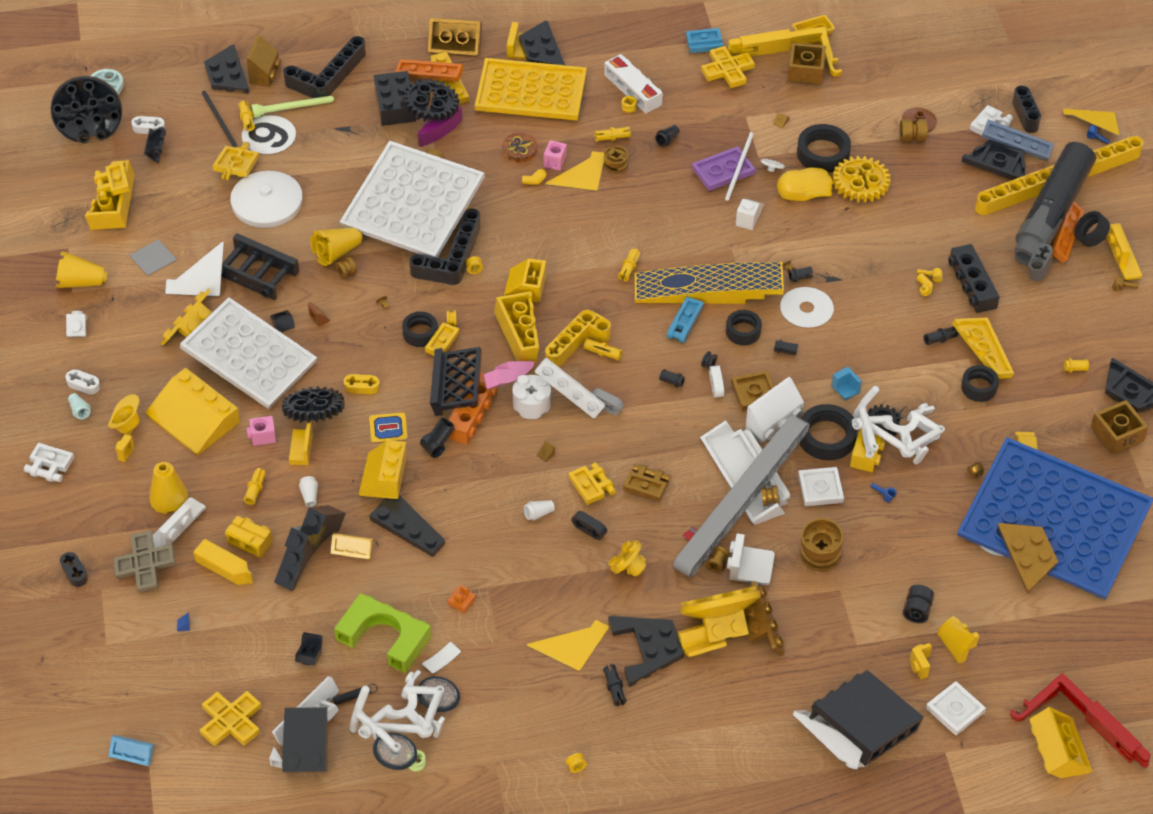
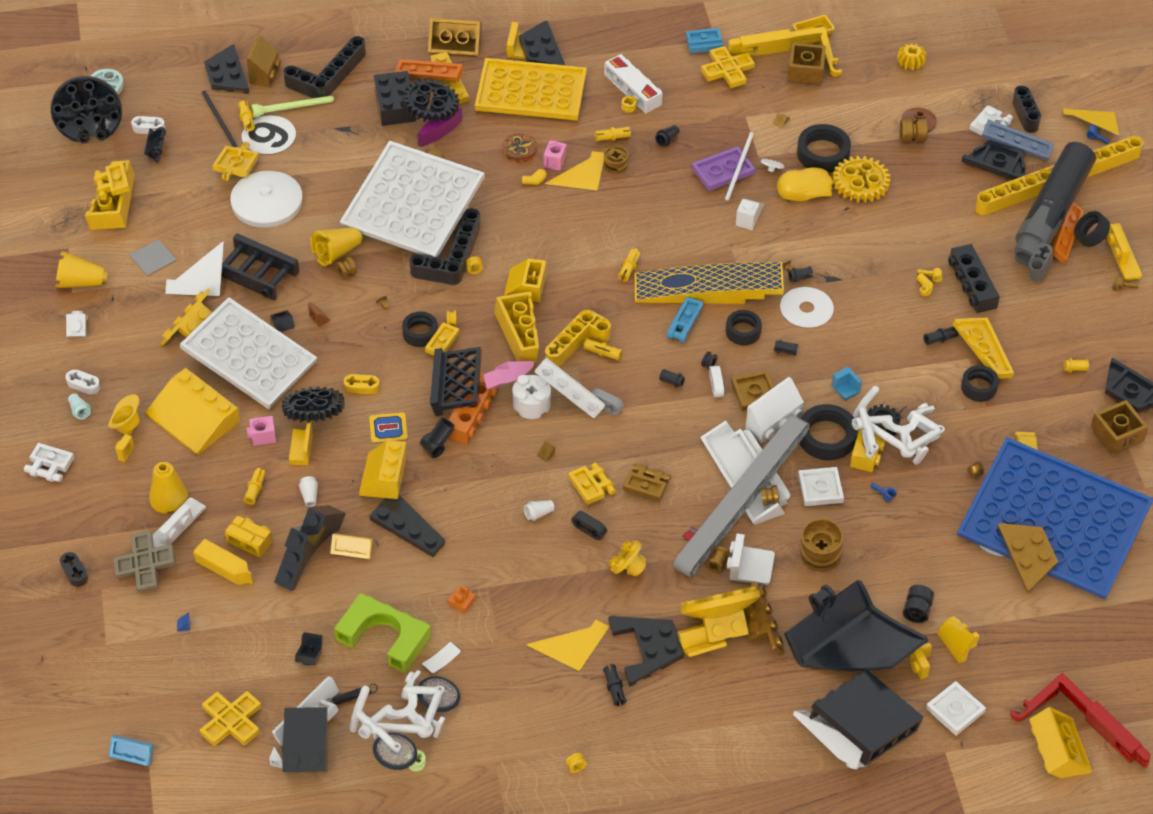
(850, 633): none -> black panel
(911, 56): none -> yellow gear

